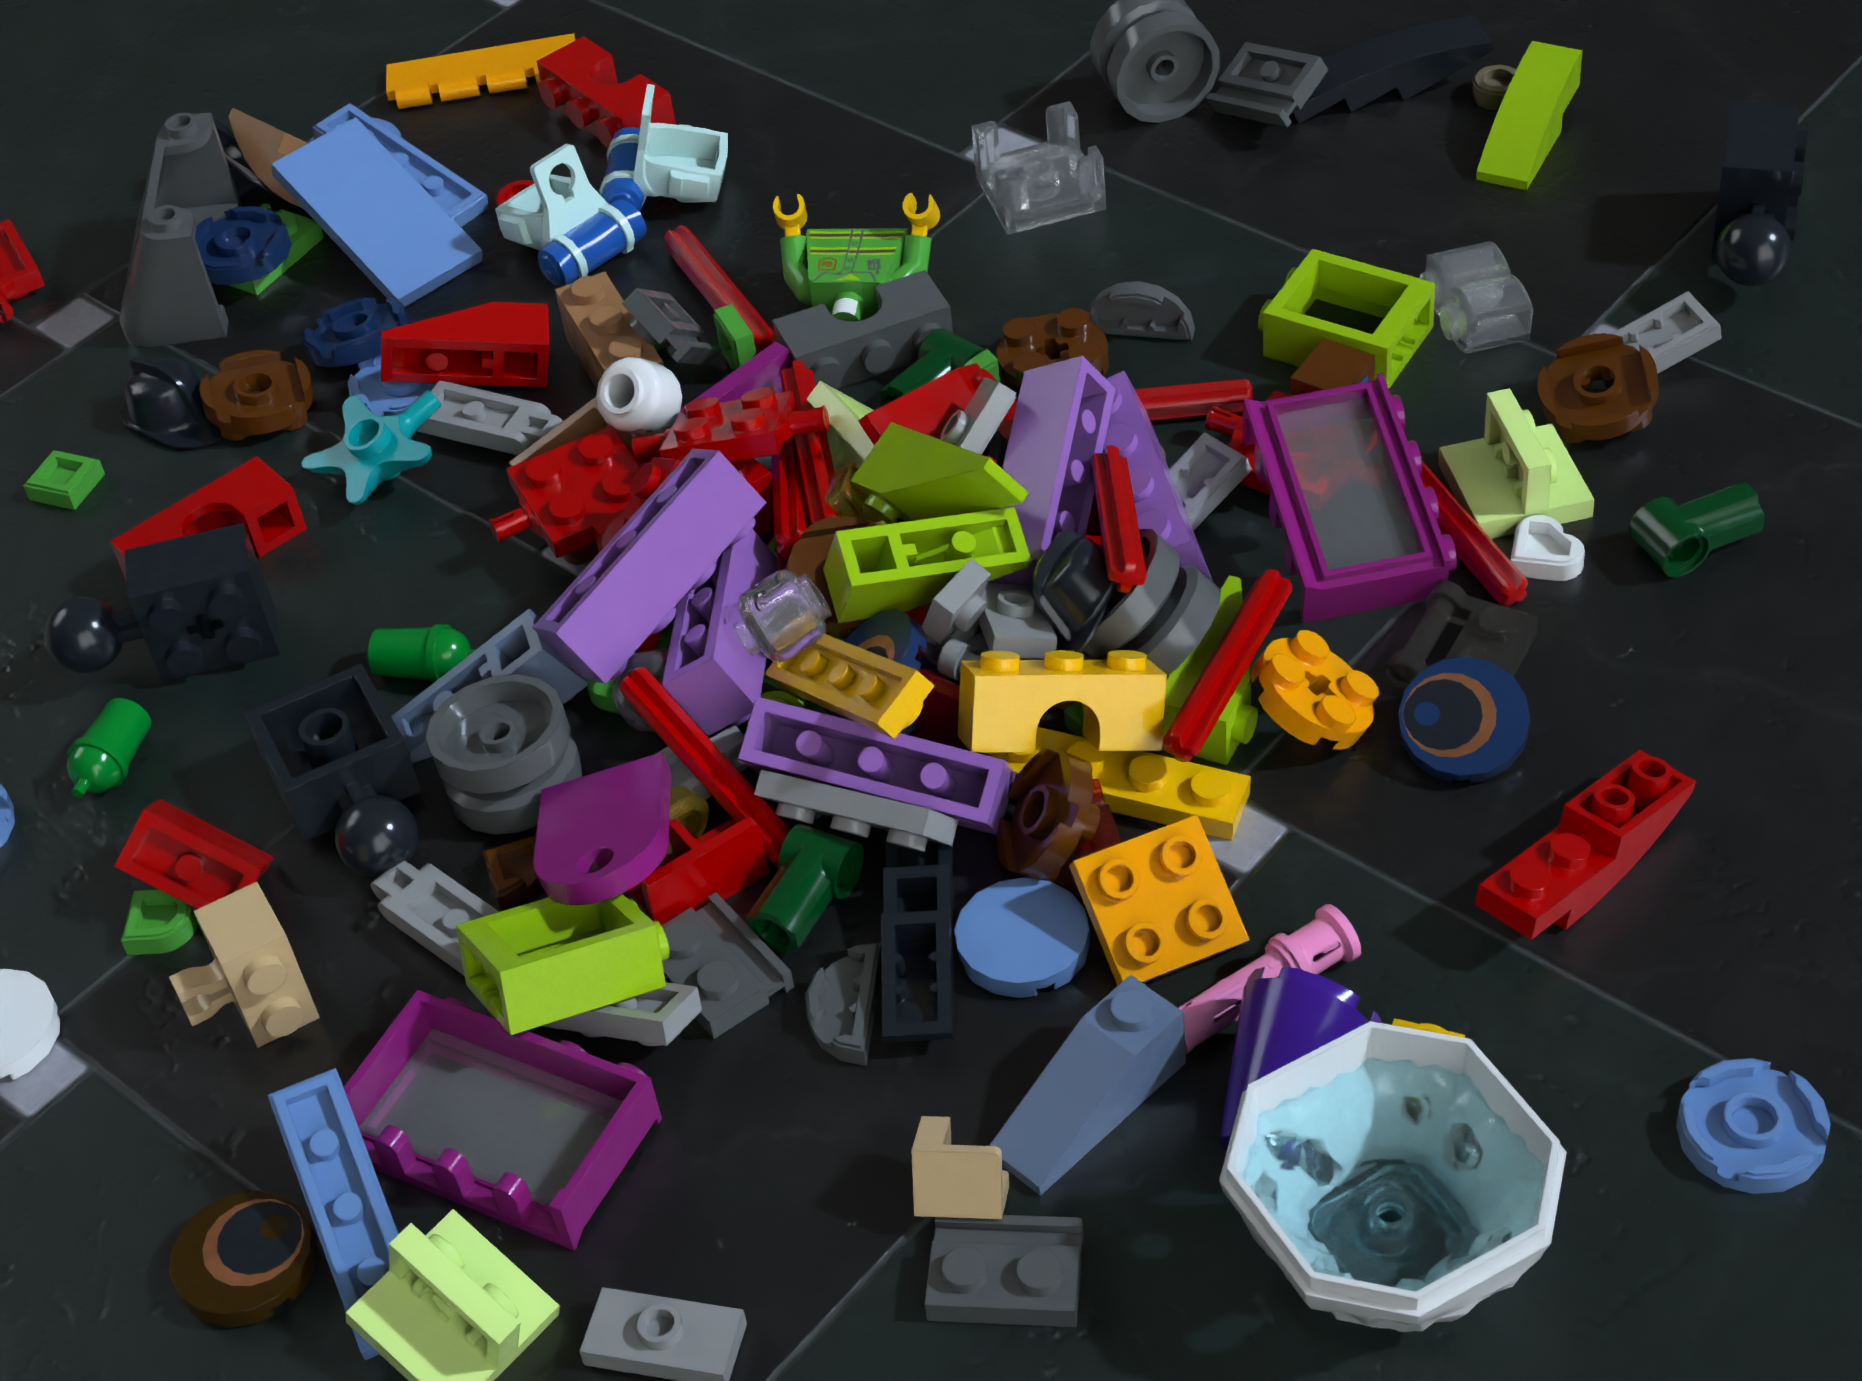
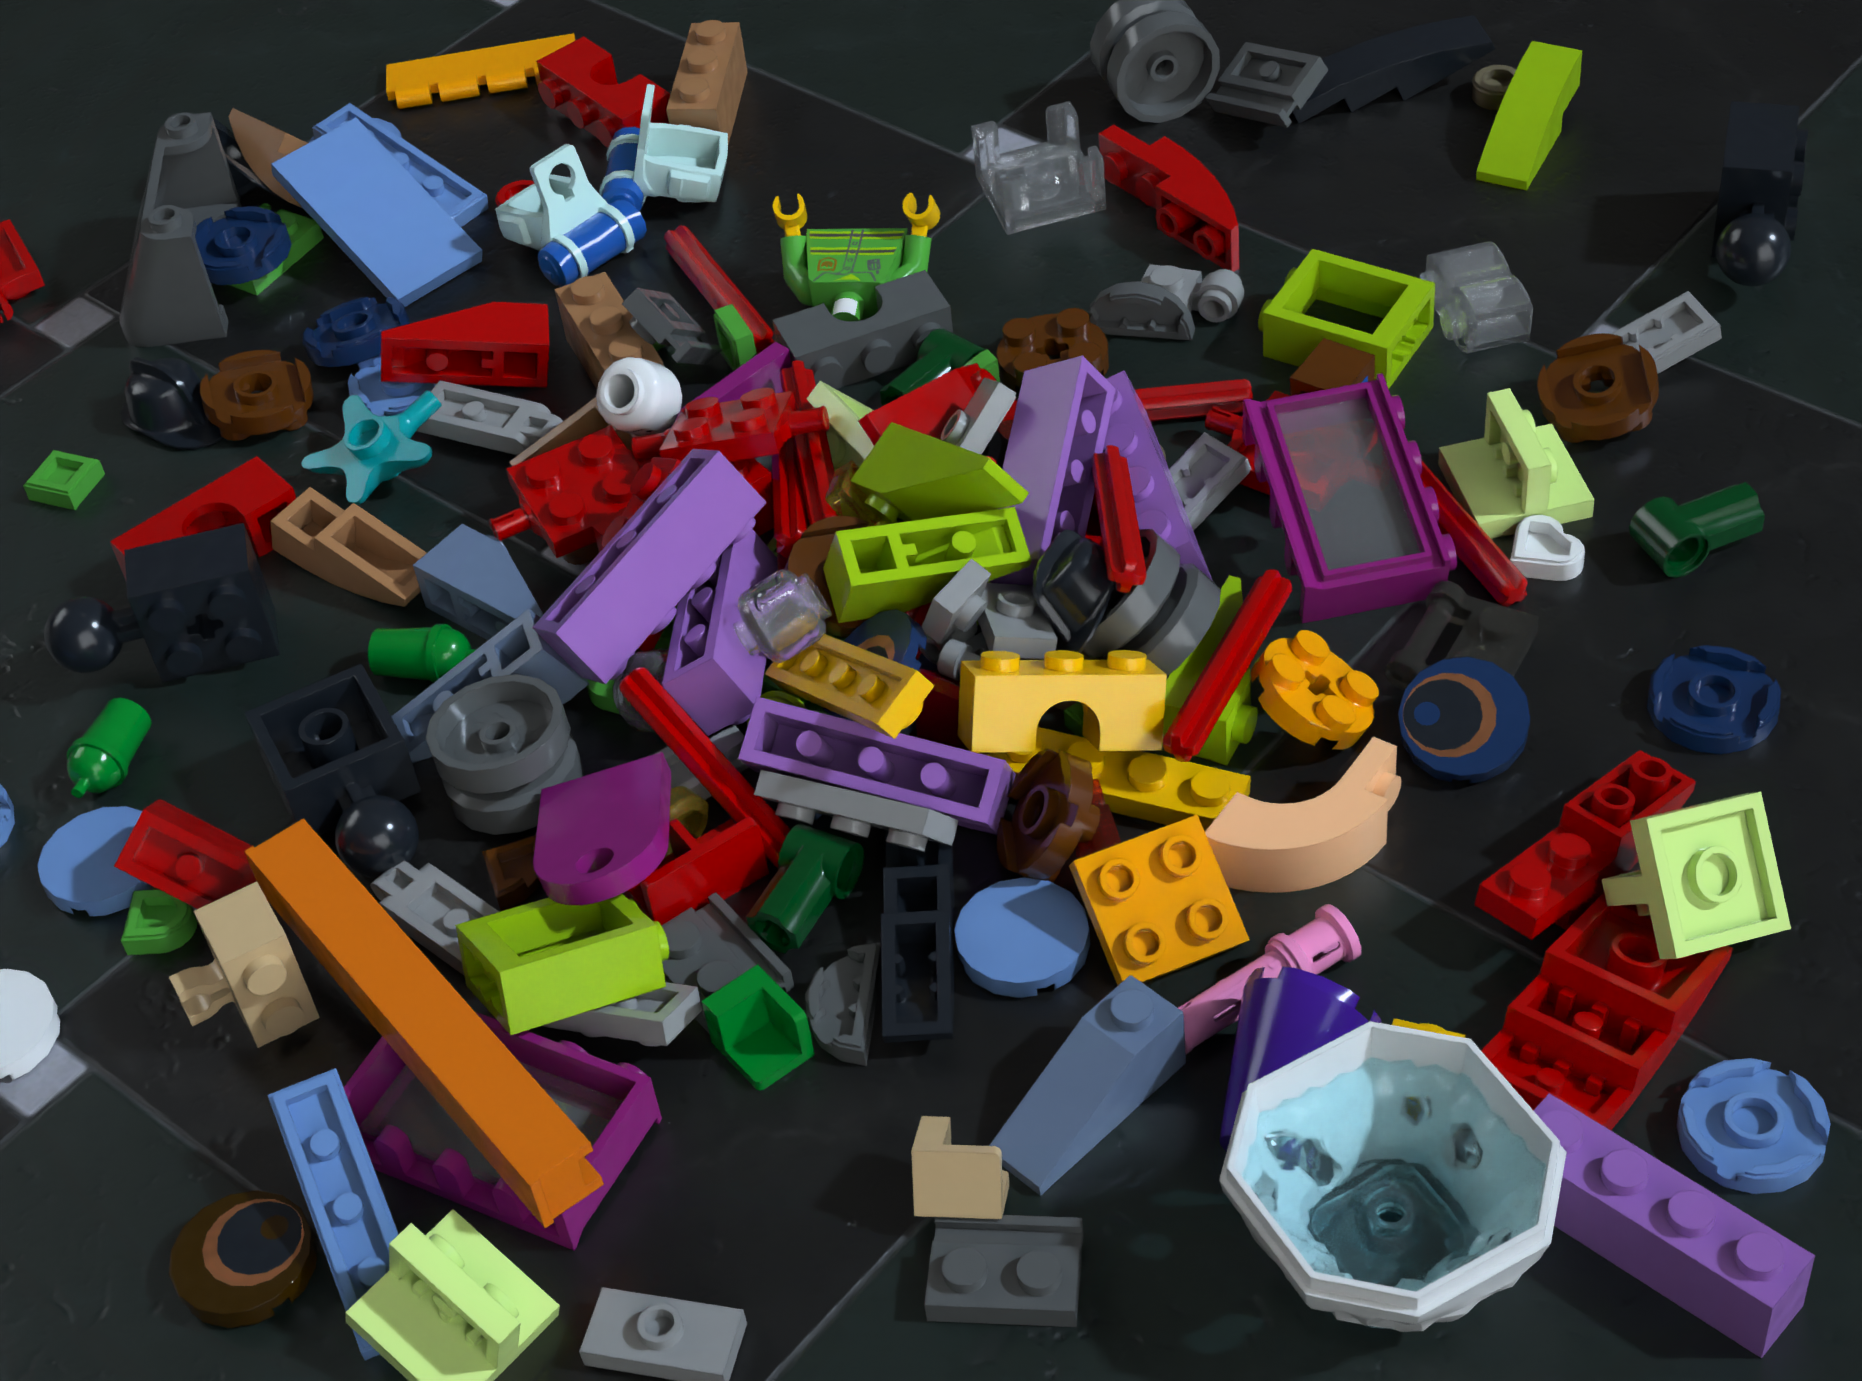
(80, 862): none -> medium blue tile
(347, 548): none -> medium nougat slope
(427, 1023): none -> orange tile
(473, 582): none -> sand blue slope
(709, 77): none -> medium nougat brick
(758, 1028): none -> green panel
(1181, 189): none -> red slope
(1214, 297): none -> light grey plate
(1309, 841): none -> light nougat arch
(1601, 1014): none -> red slope
(1675, 1233): none -> medium lavender brick
(1704, 876): none -> yellowish green bracket
(1713, 700): none -> dark blue tile

